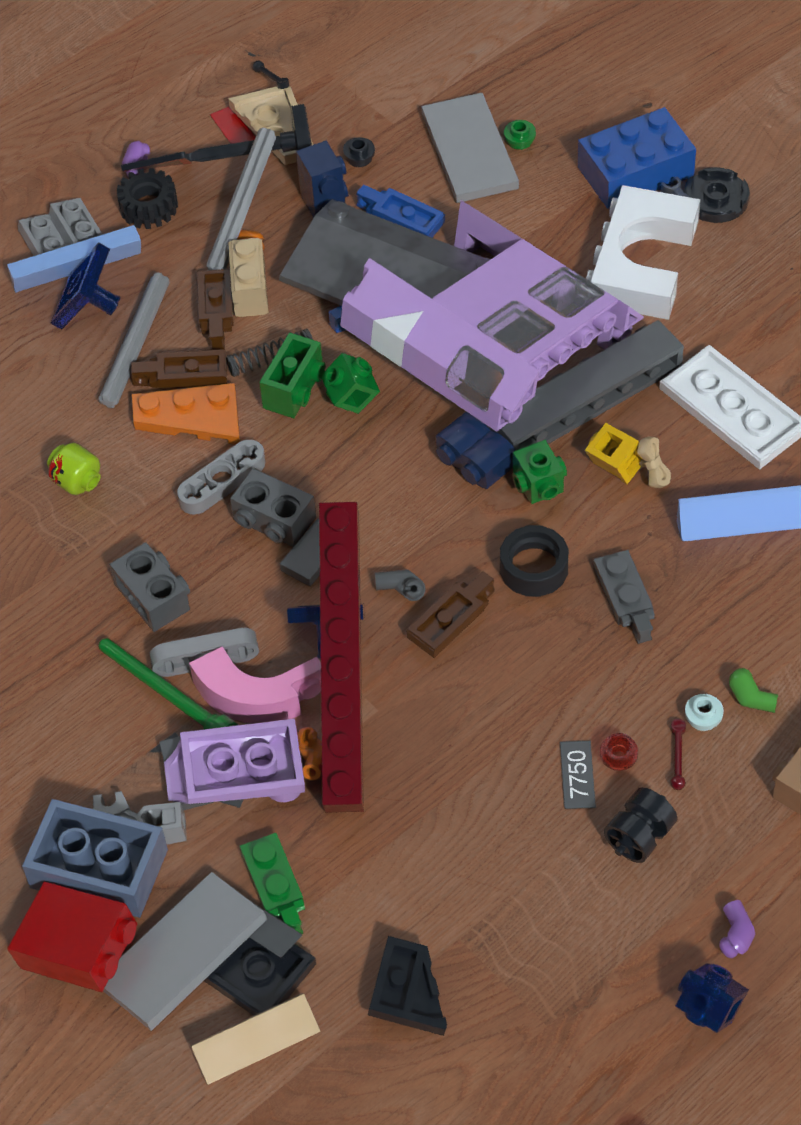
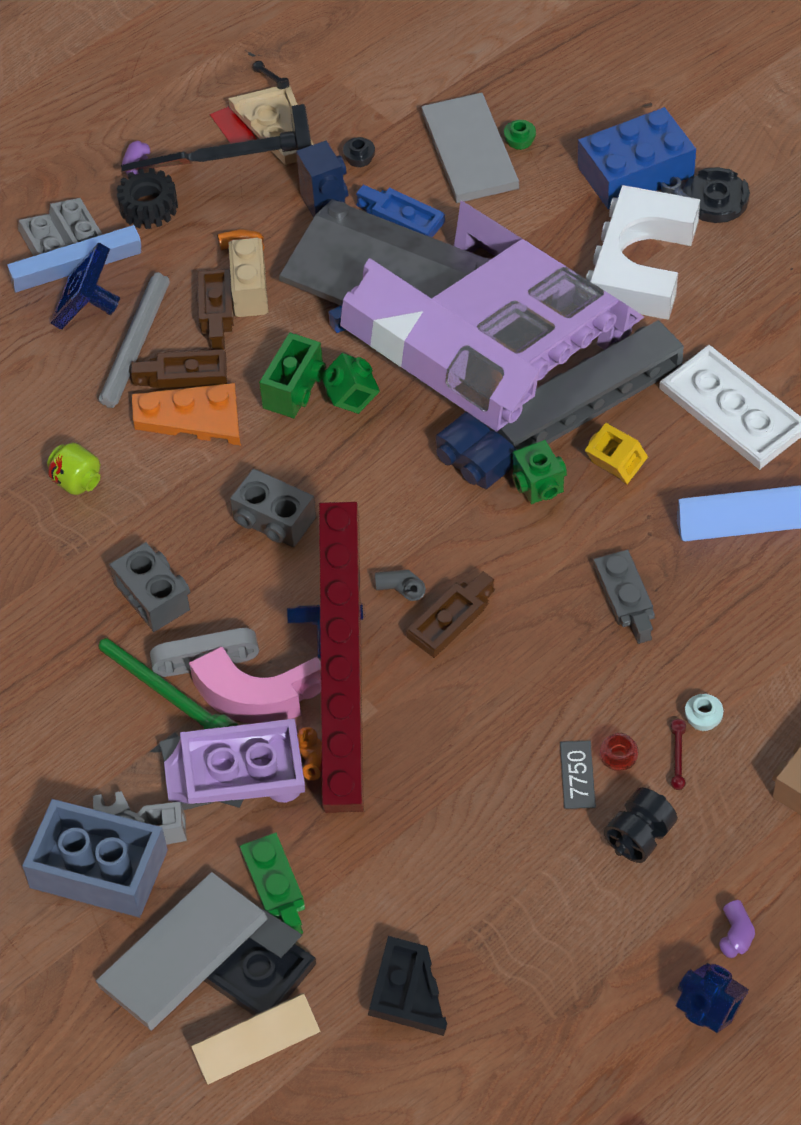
(73, 936): red brick -> none
(215, 491): light grey beam -> none
(233, 367): dark grey piece -> none
(242, 198): light grey axle -> none
(304, 557): dark grey tile -> none
(534, 538): black tyre -> none
(649, 451): tan piece -> none
(748, 694): bright green arm -> none

